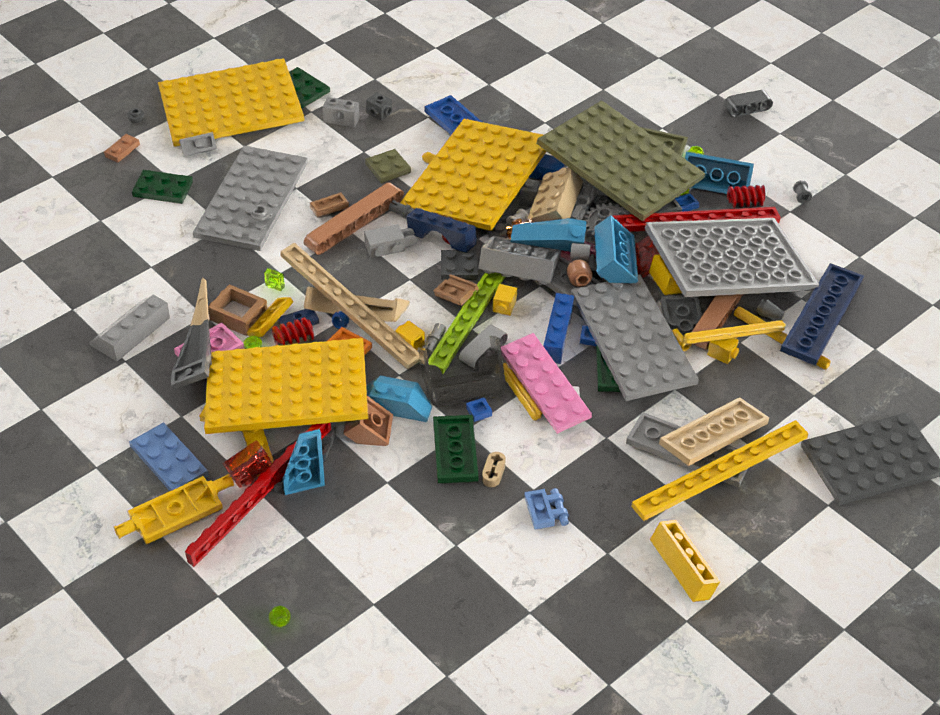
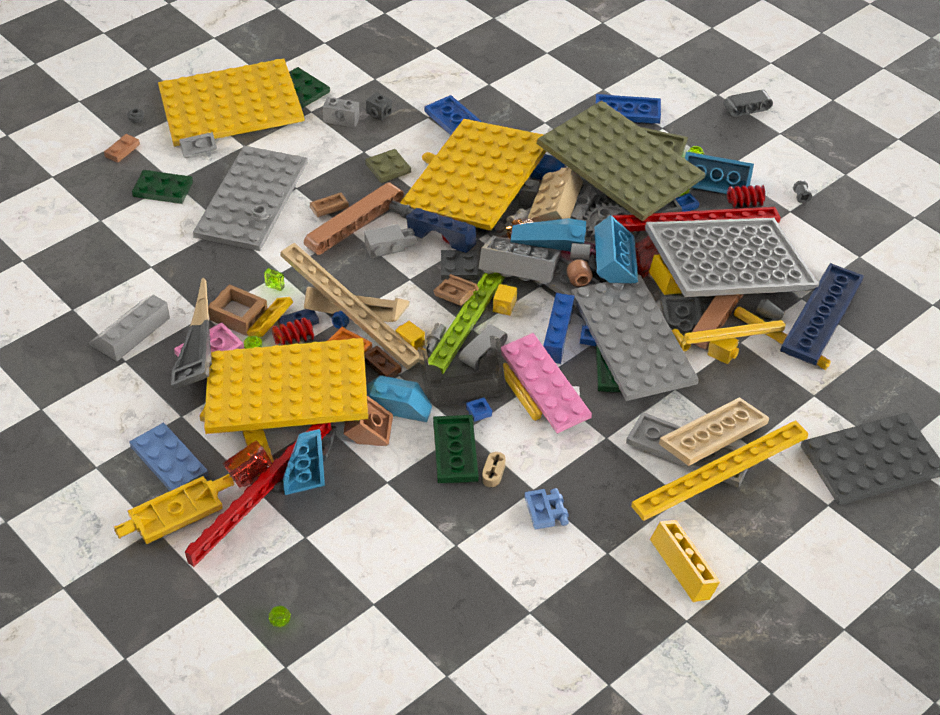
(382, 362): none -> reddish brown plate
(634, 108): none -> blue plate

